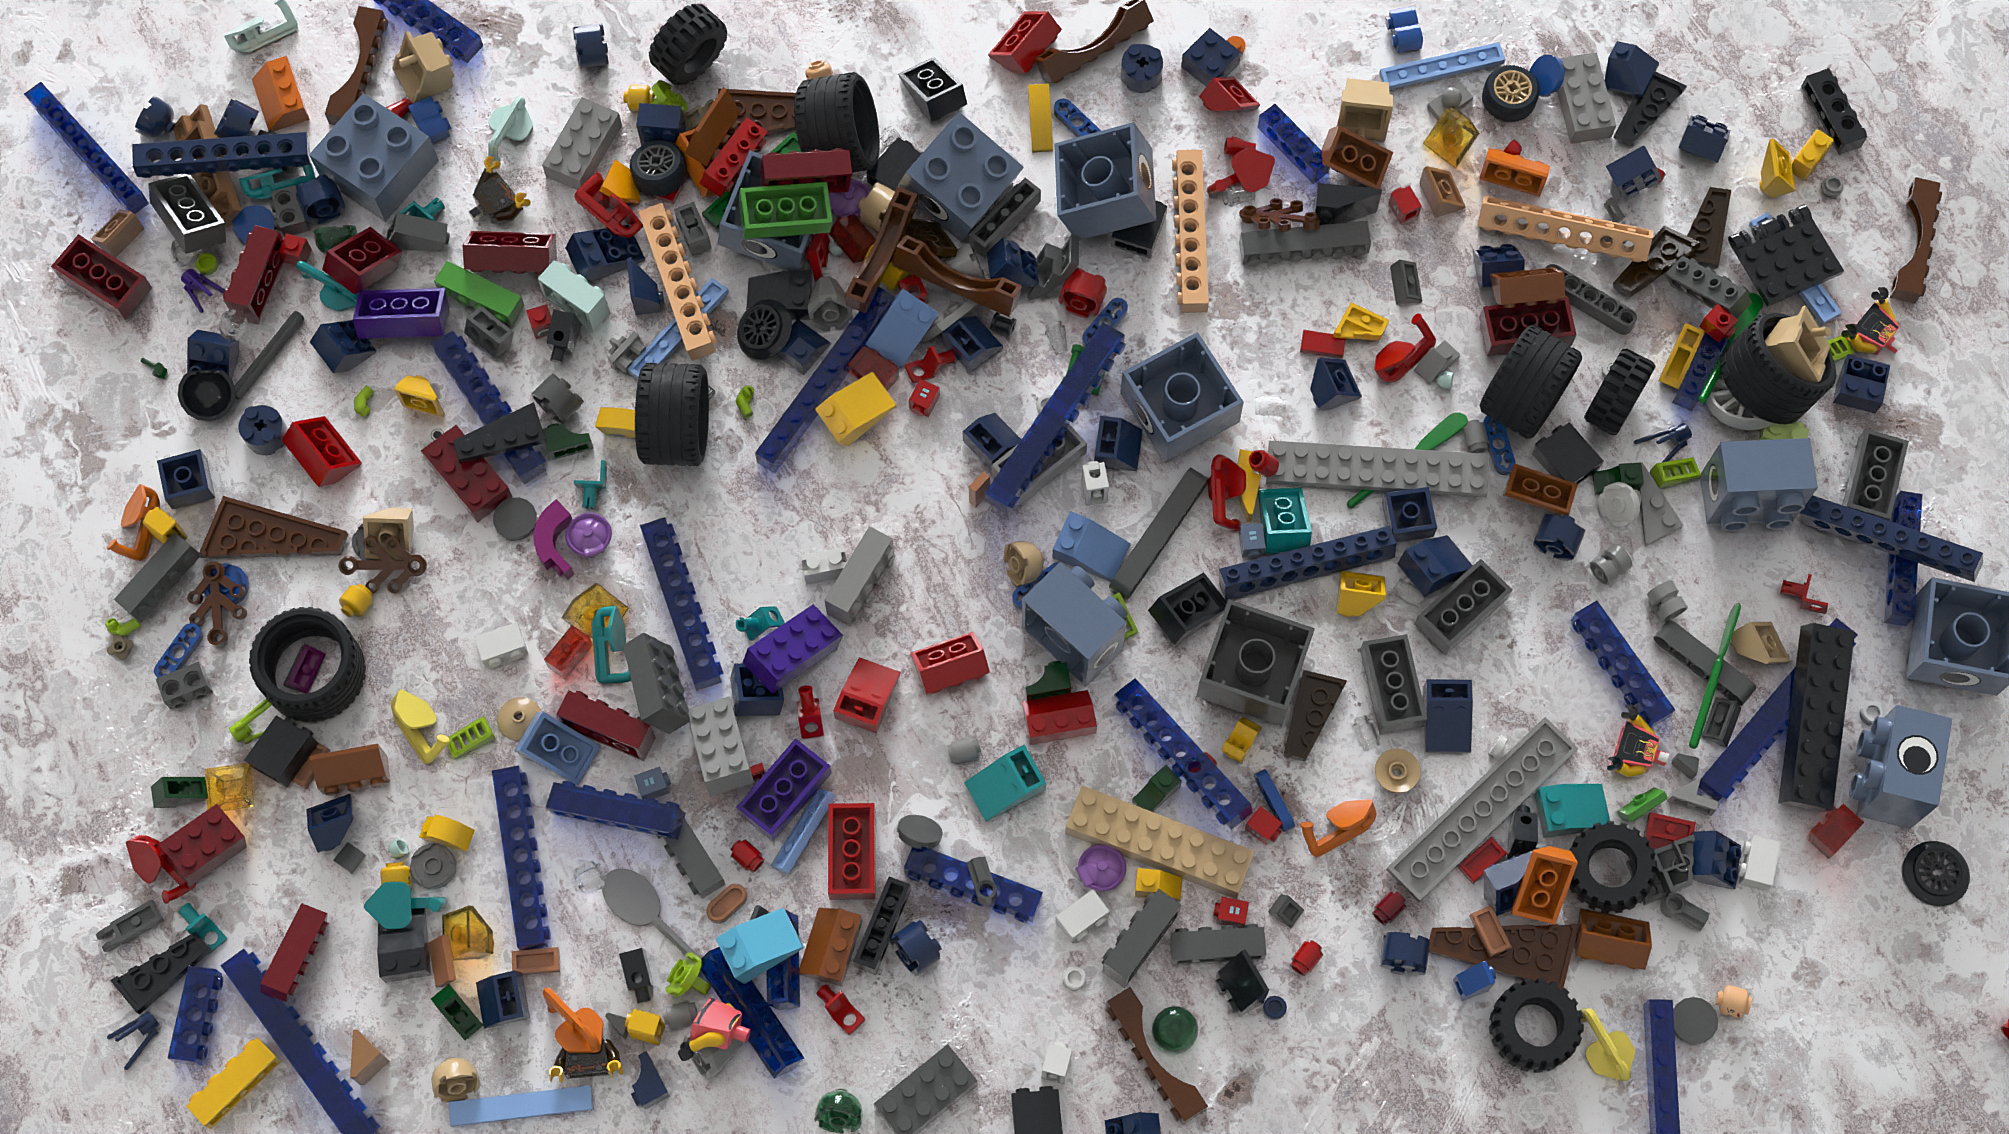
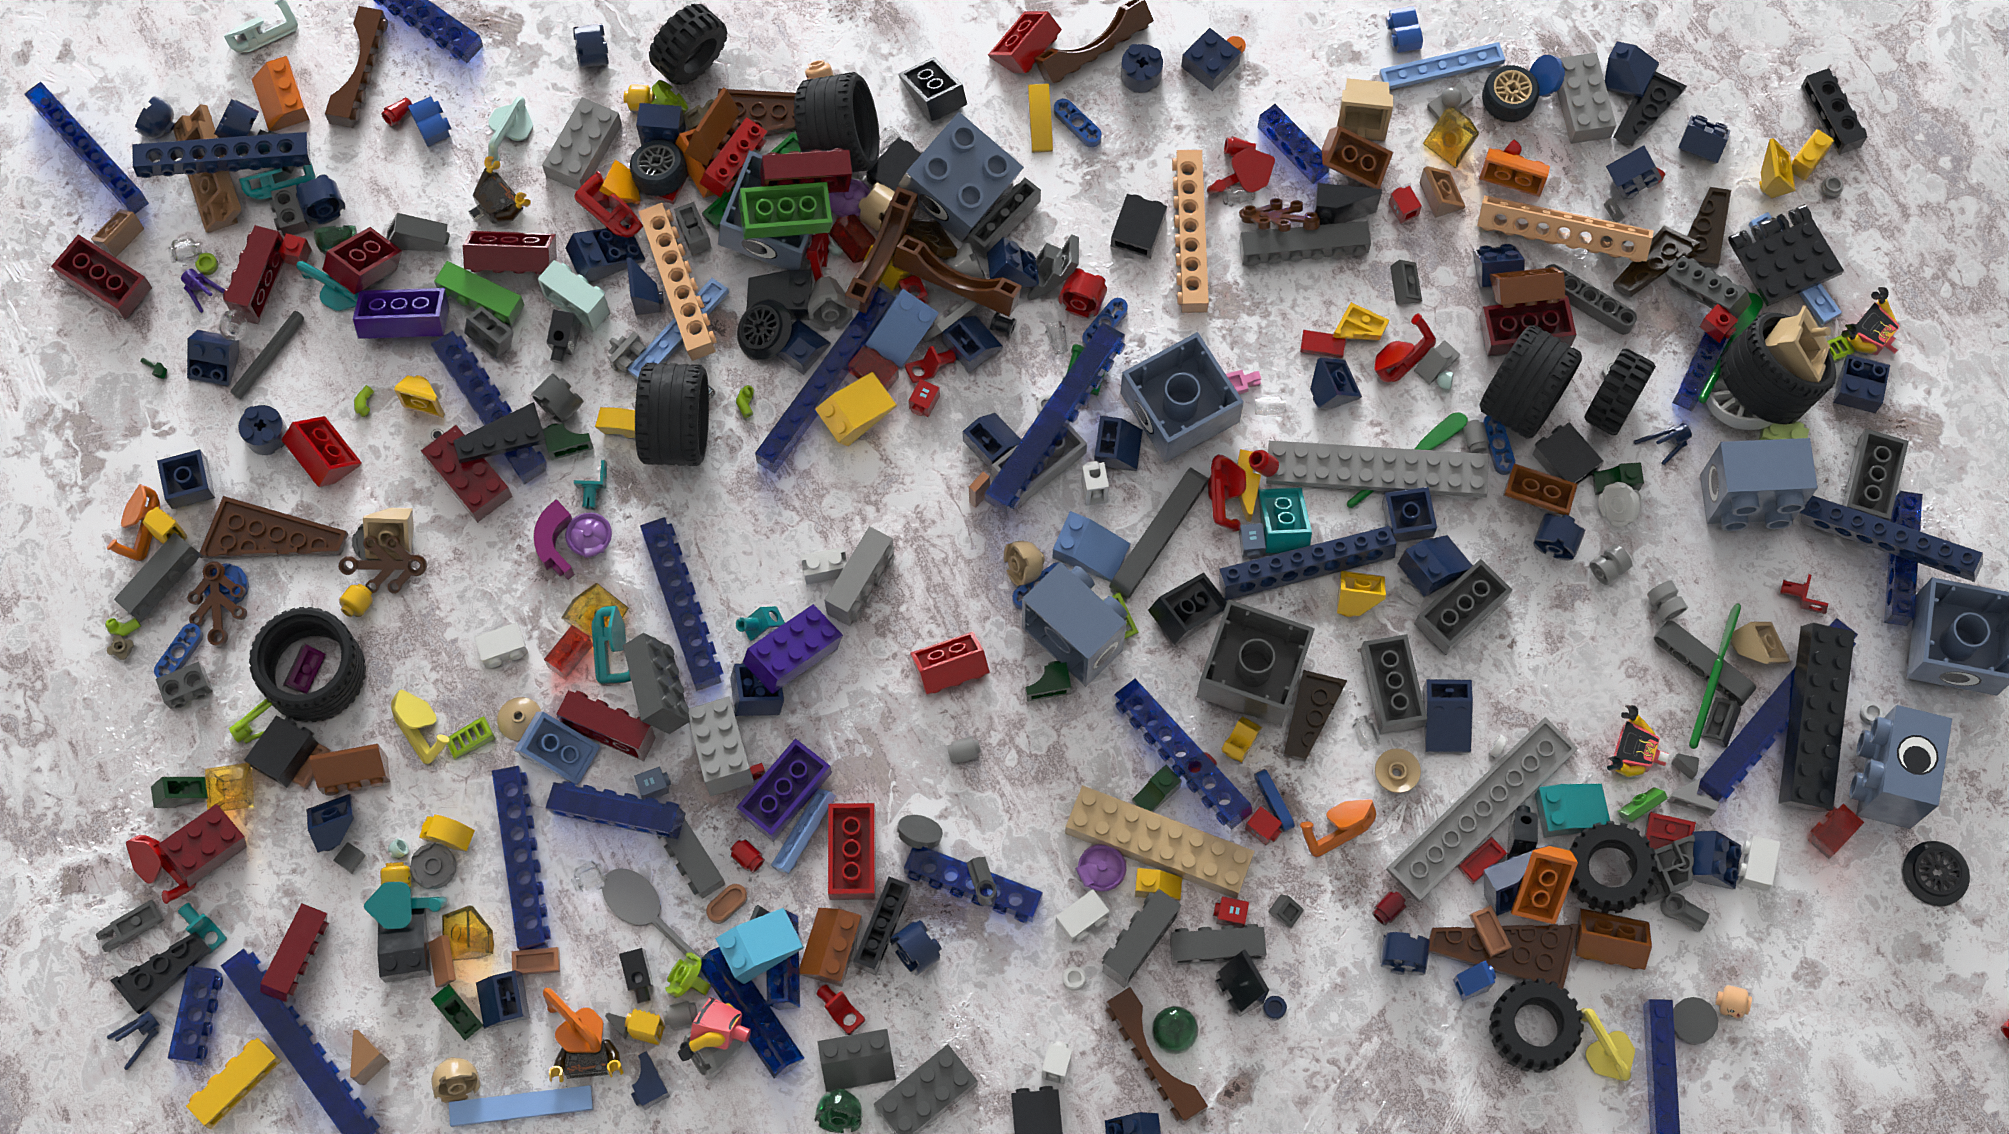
(187, 213): dark grey brick -> none
(206, 394): black cylinder -> none
(251, 216): blue tile -> none
(340, 346): dark blue slope -> none
(374, 157): sand blue brick -> none
(423, 67): tan piece -> none
(427, 212): teal bracket -> none
(515, 518): dark grey tile -> none
(539, 320): red brick -> none
(809, 712): red bracket -> none
(856, 1060): none -> dark grey slope
(866, 695): red slope -> none
(1006, 783): teal slope -> none
(1059, 717): red slope -> none
(1105, 181): sand blue brick -> none
(1227, 94): red slope -> none
(1242, 381): none -> bright pink plate
(1306, 957): red brick -> none
(1622, 652): clear blue brick -> none
(1657, 514): light grey wing -> none
(1662, 476): lime slope -> none
(1681, 356): yellow slope -> none
(1922, 204): reddish brown arch -> none

